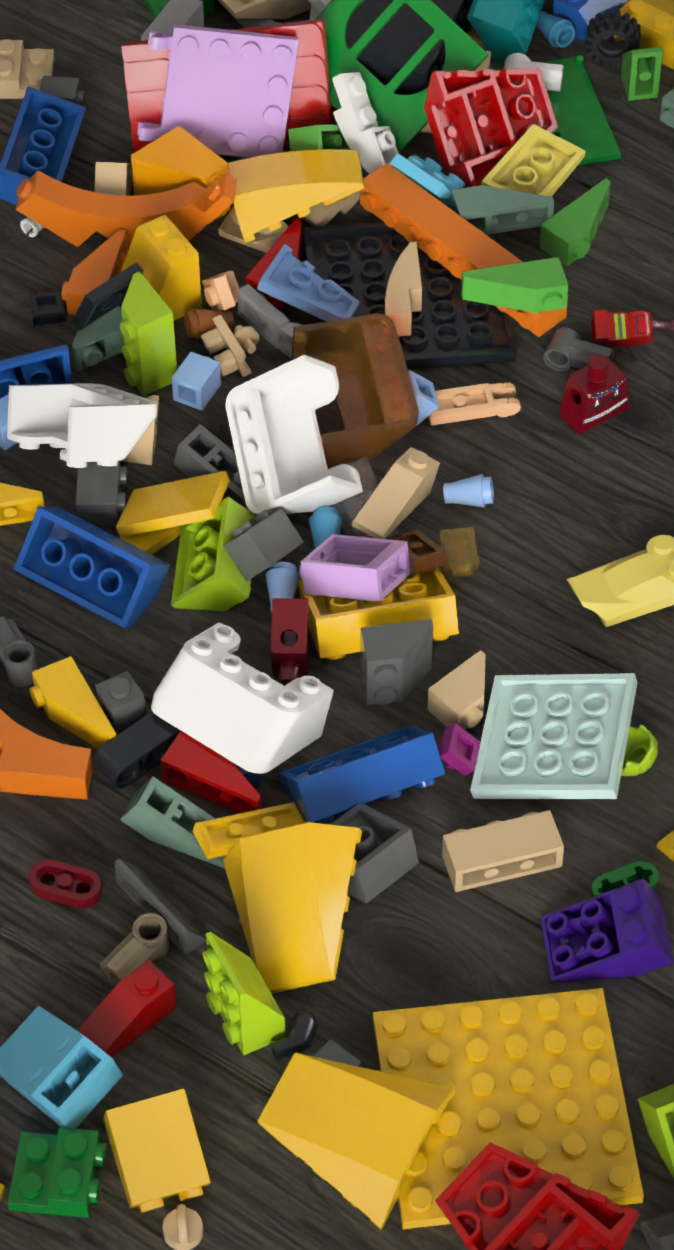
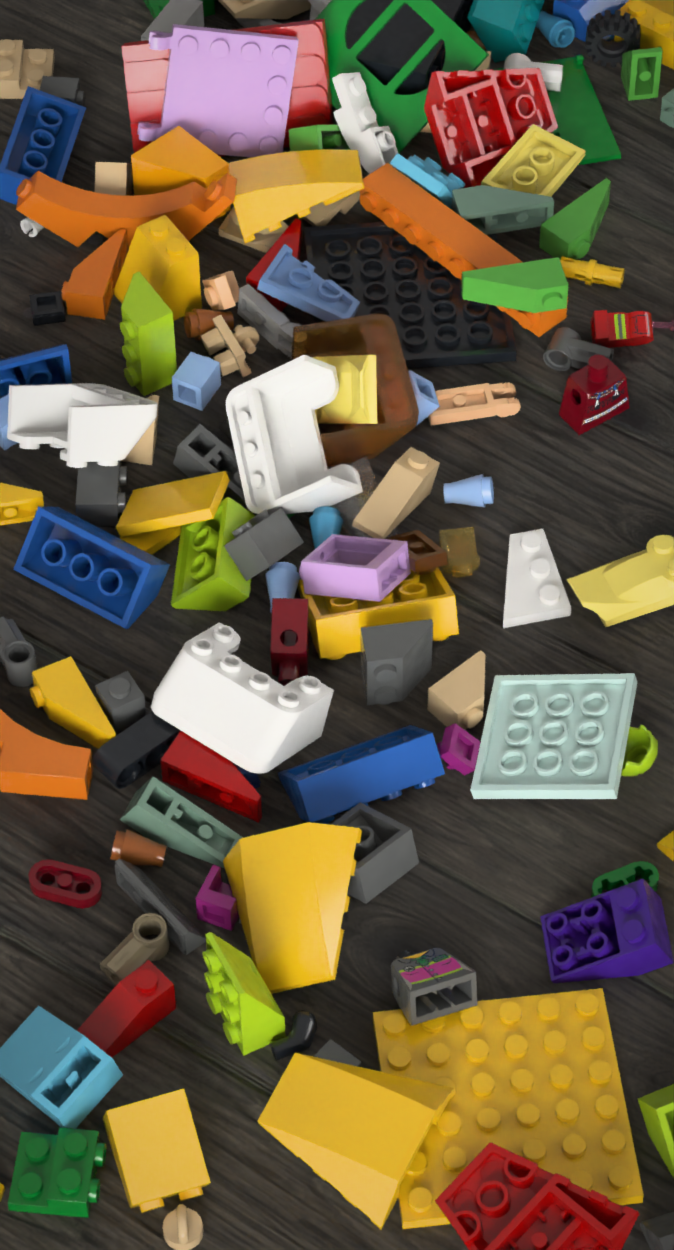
(98, 341): sand green slope -> none
(104, 298): black tile -> none
(137, 849): none -> dark orange cone
(216, 902): none -> magenta panel
(221, 834): yellow tile -> none
(357, 391): none -> light yellow slope
(404, 290): tan slope -> none
(432, 984): none -> dark grey torso
(502, 850): tan brick -> none
(532, 582): none -> white wing
(592, 272): none -> yellow pin

